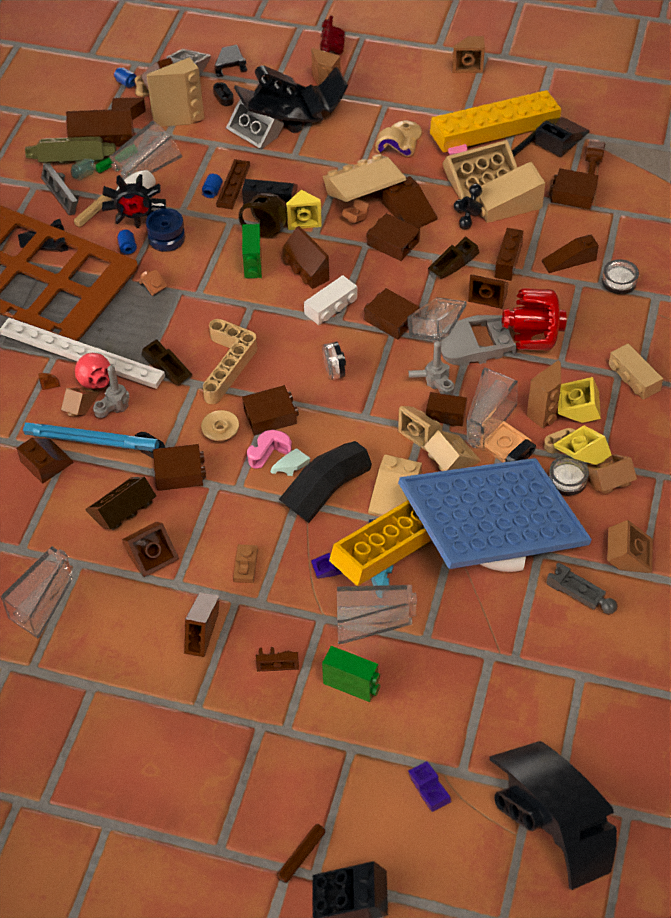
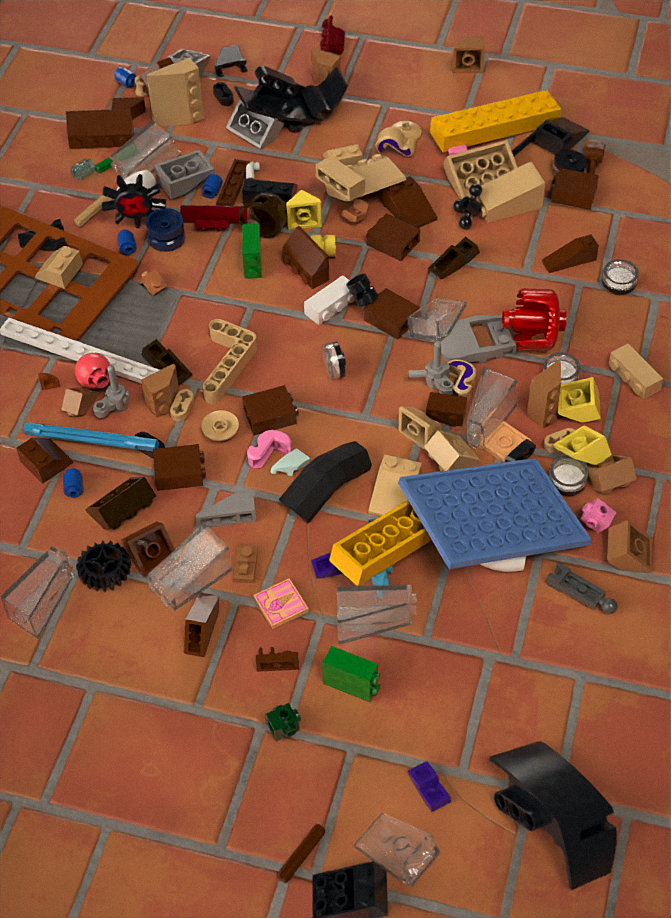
(56, 184): dark grey hinge -> none
(60, 267): none -> tan slope
(70, 149): olive hinge -> none
(73, 483): none -> blue brick
(115, 570): none -> black gear
(160, 390): none -> medium nougat slope
(179, 404): none -> tan beam
(182, 173): none -> light grey slope
(191, 568): none -> clear slope
(212, 216): none -> dark red bracket
(232, 510): none -> light grey slope
(250, 168): none -> white arm
(281, 603): none -> tile
(283, 721): none -> dark green brick
(327, 243): none -> light yellow wheel
(340, 178): none -> tan brick
(345, 155): none -> tan slope
(361, 289): none -> black wheel
(398, 848): none -> clear slope
(466, 376): none -> tan animal
(487, 291): reddish brown slope -> none
(509, 254): reddish brown brick -> none
(569, 160): none -> black piece
(569, 366): none -> clear piece
(597, 515): none -> bright pink brick

